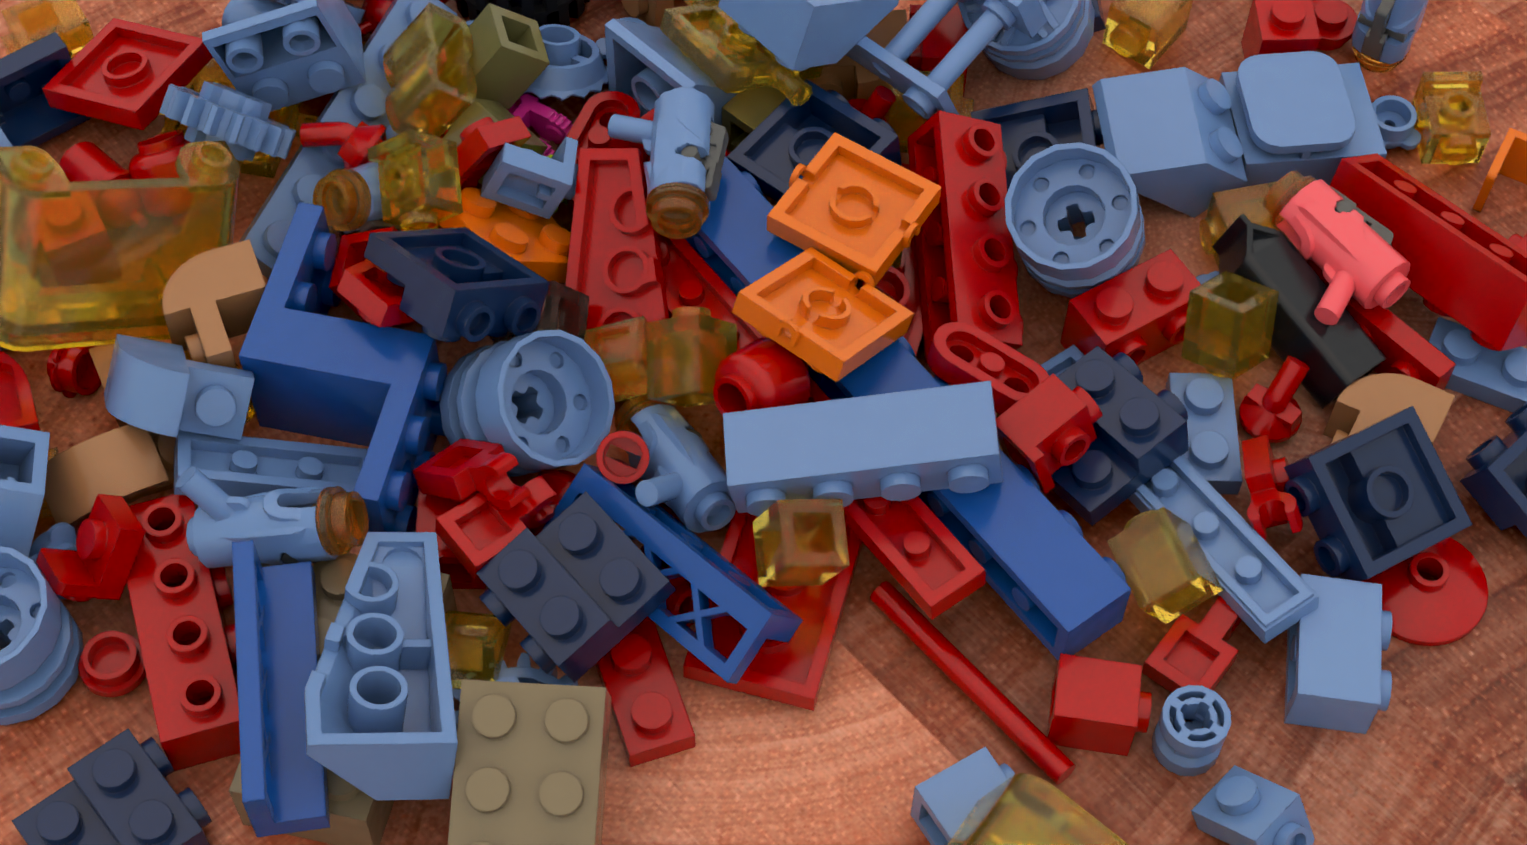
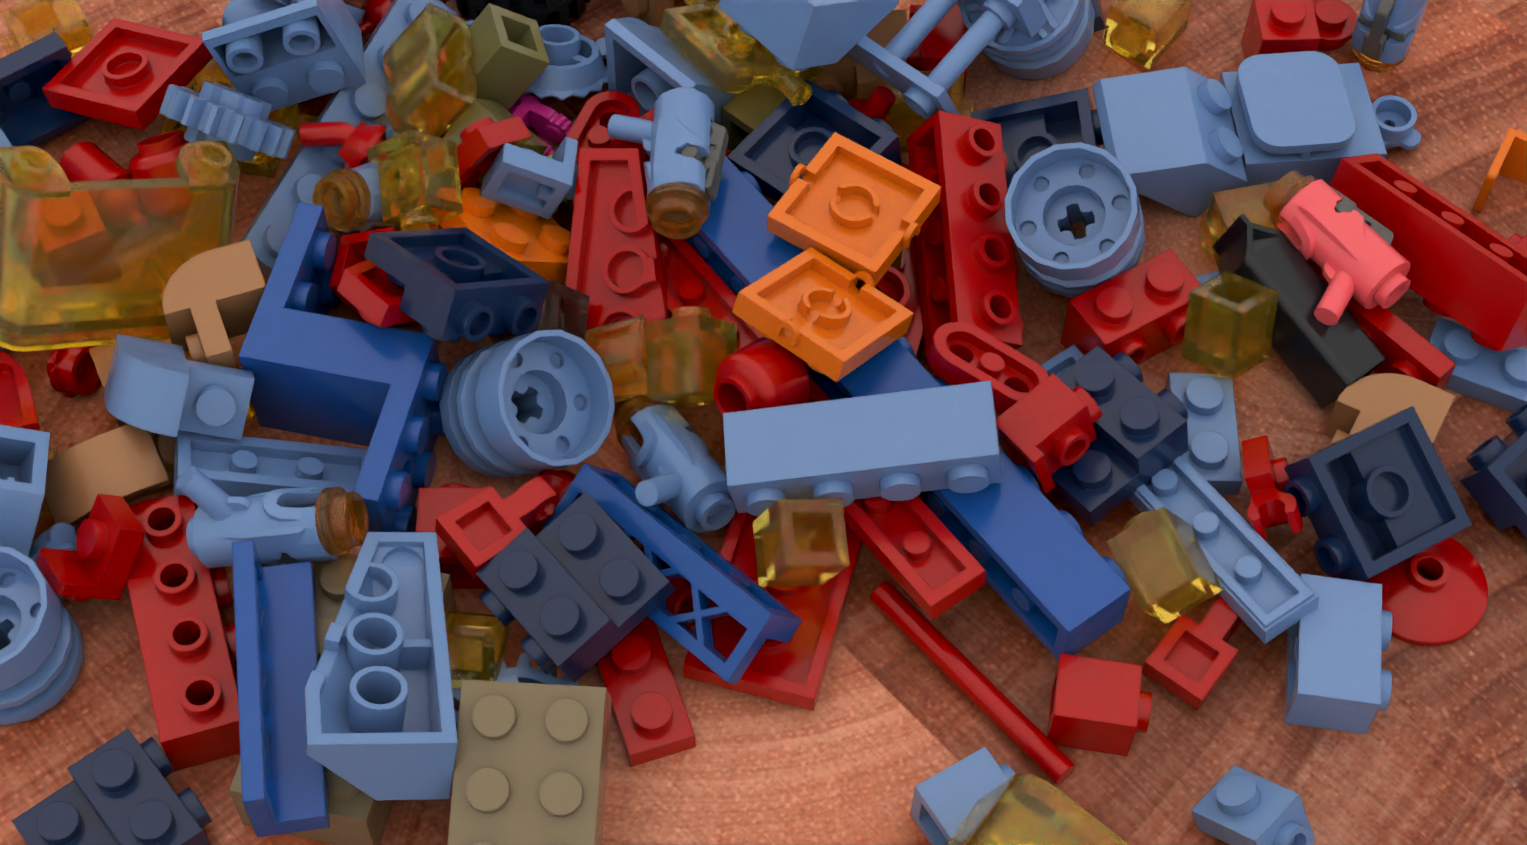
(111, 664): red plate -> none
(469, 469): red plate -> none
(616, 469): red hinge -> none
(1186, 746): medium blue wheel -> none
(1272, 408): red plate -> none
(1451, 118): clear yellow brick -> none

